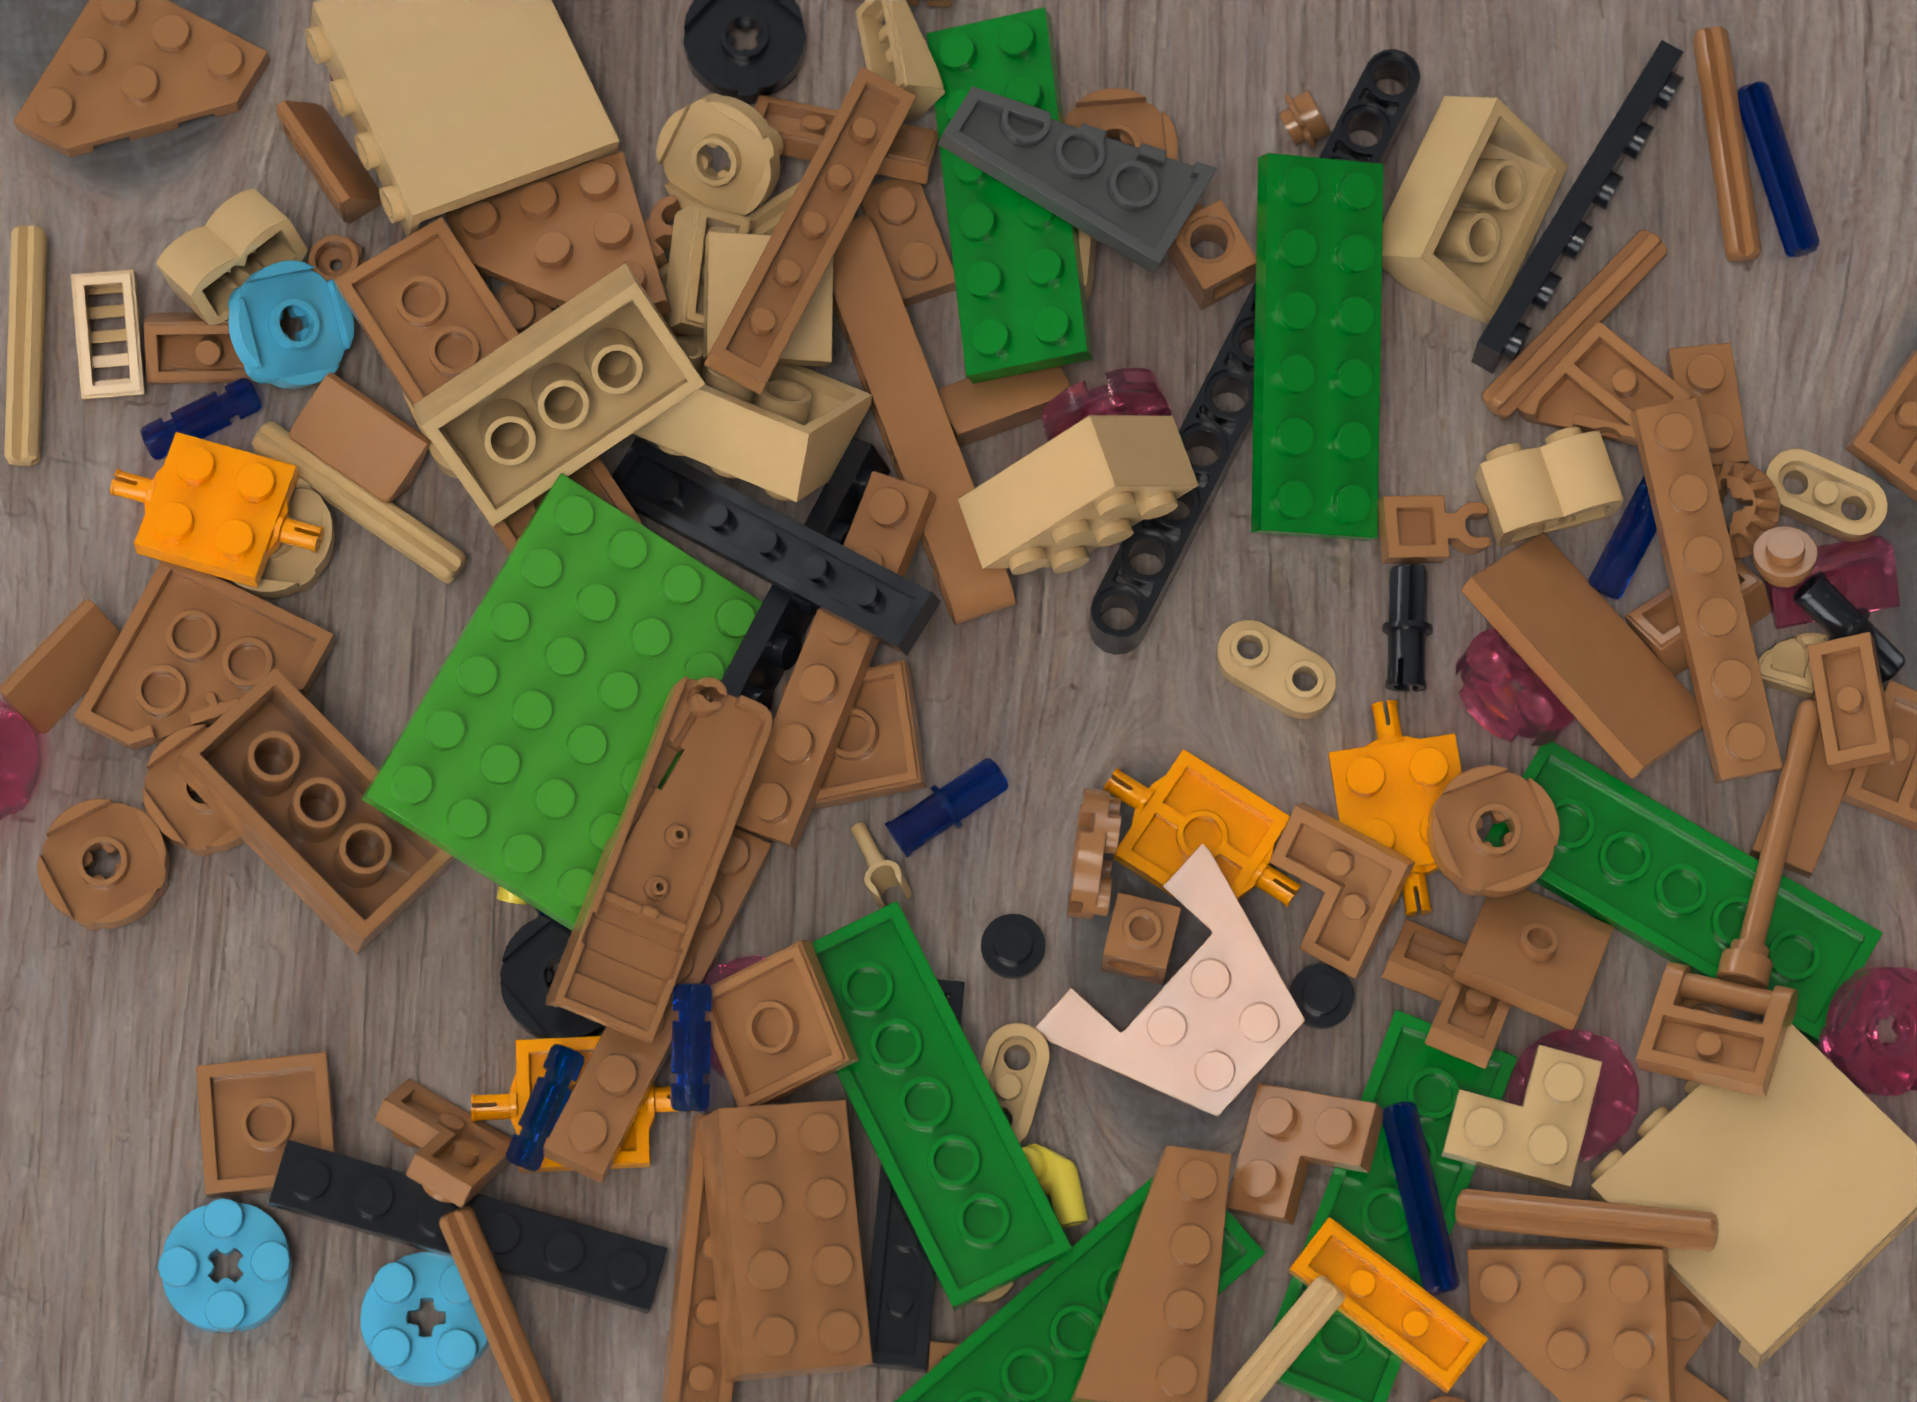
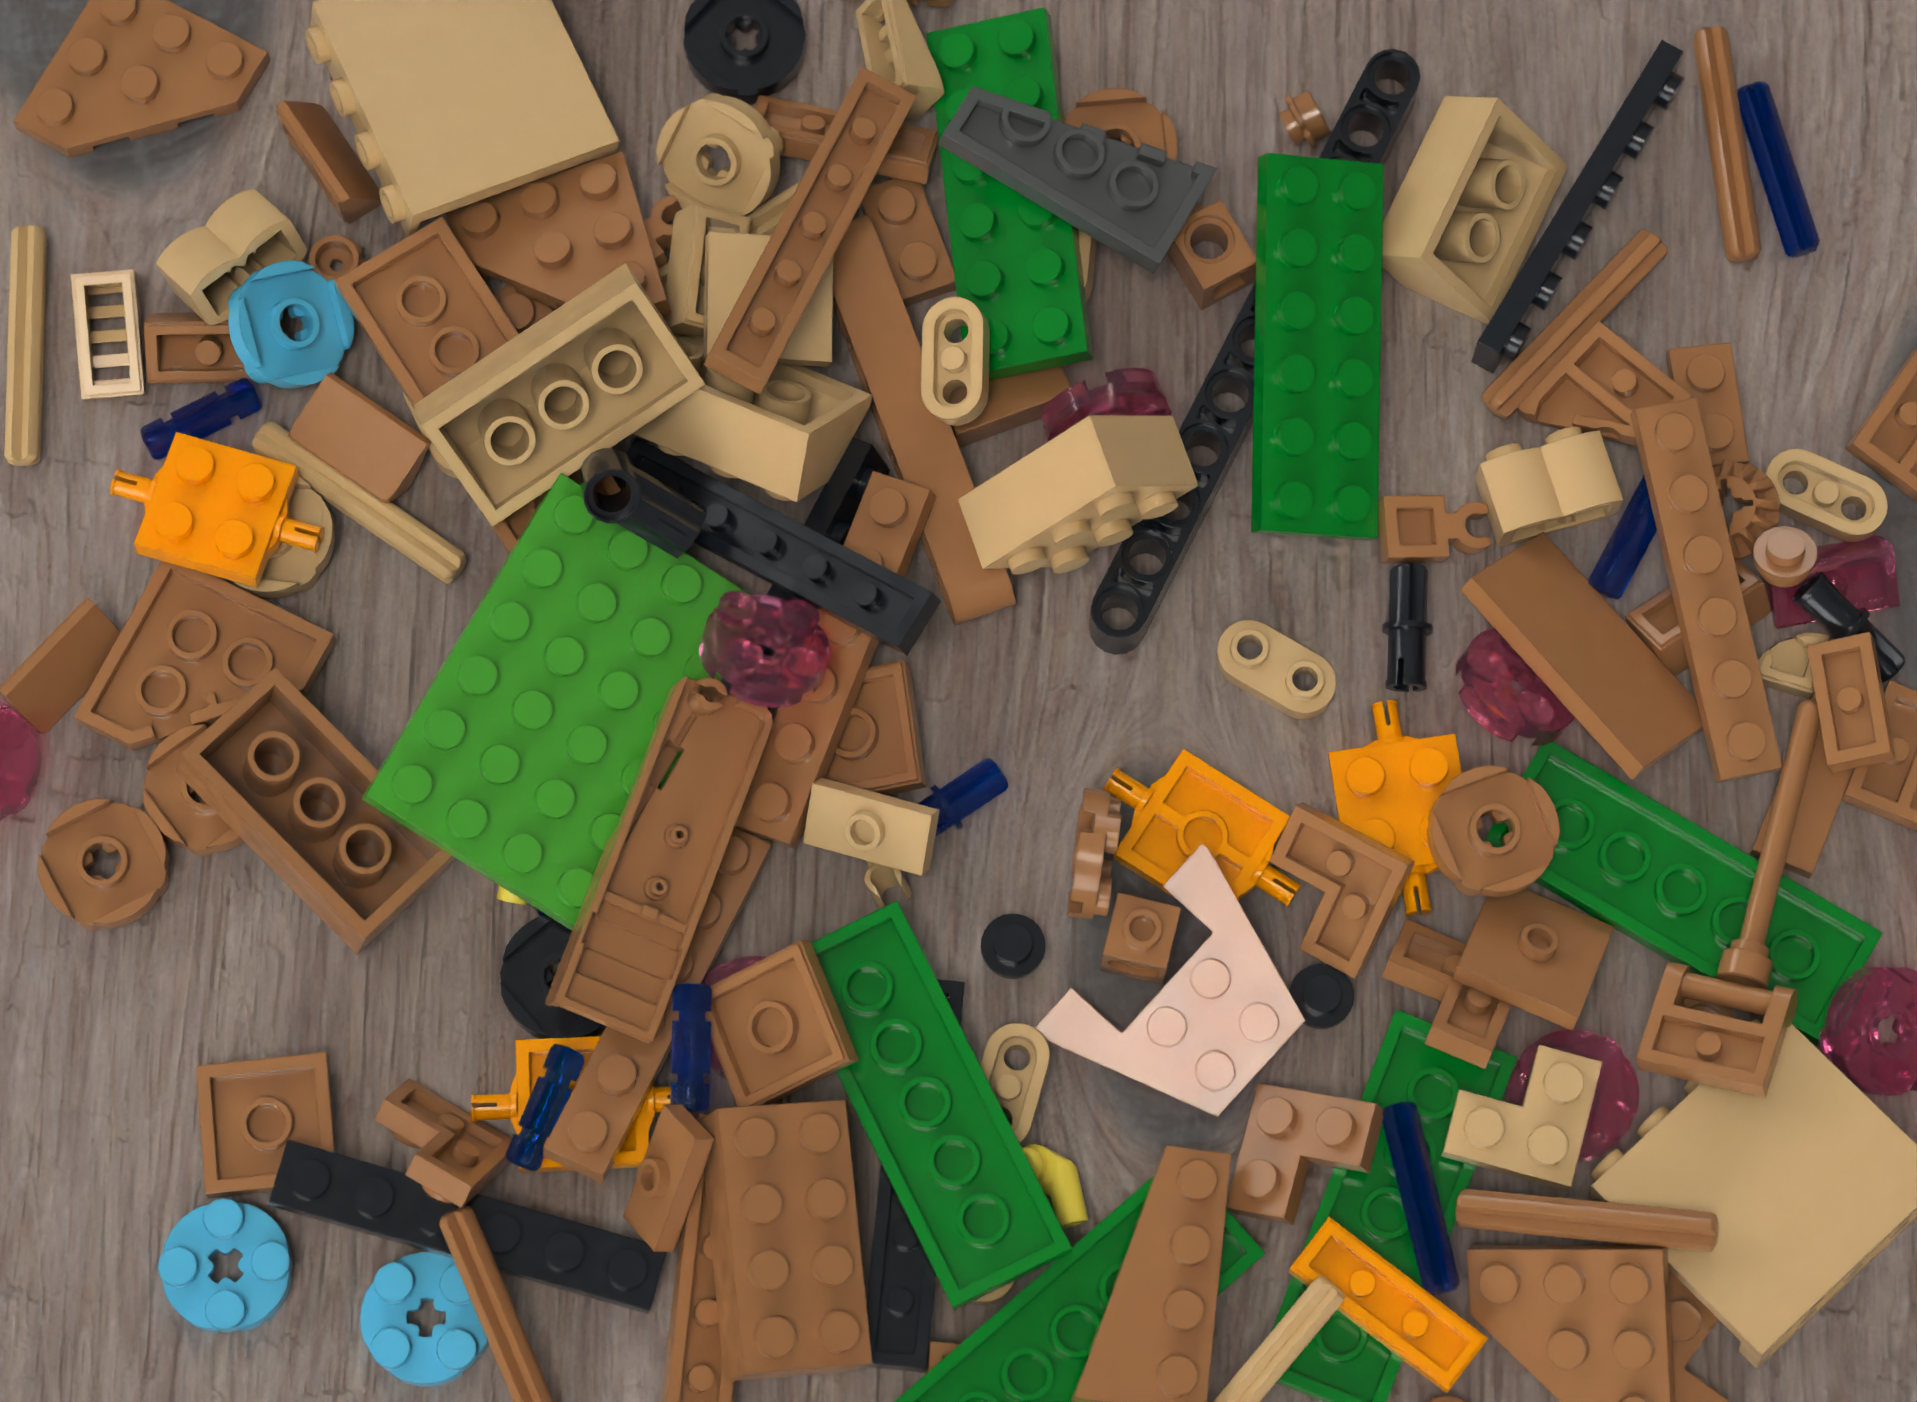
(643, 505): none -> black piece
(668, 1178): none -> medium nougat plate
(767, 620): none -> clear pink plate
(871, 826): none -> tan plate
(955, 364): none -> tan plate

